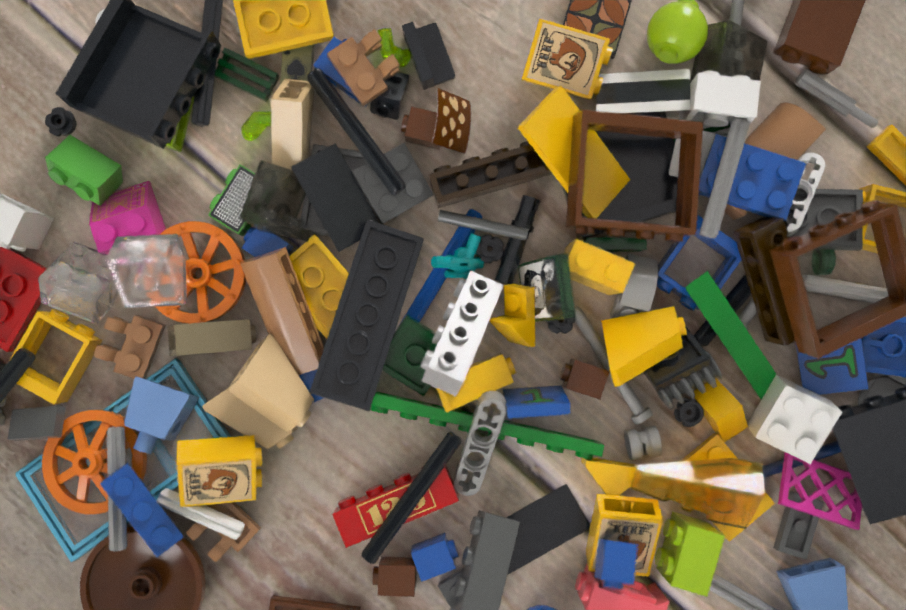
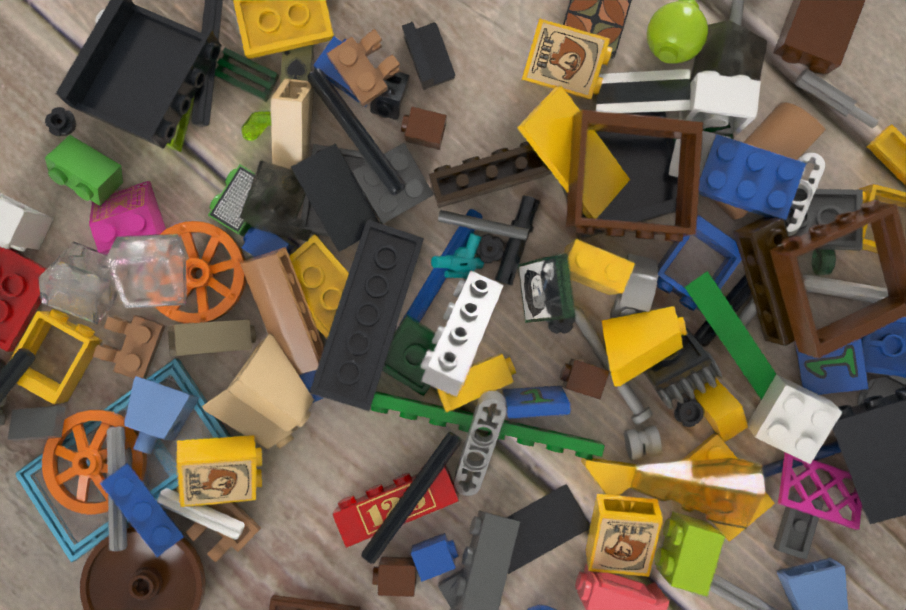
(388, 48): clear neon green arm -> none
(452, 121): reddish brown sticker -> none
(519, 316): yellow slope -> none
(615, 563): blue brick -> none
(618, 244): dark green tile -> none
(724, 178): light grey axle -> none

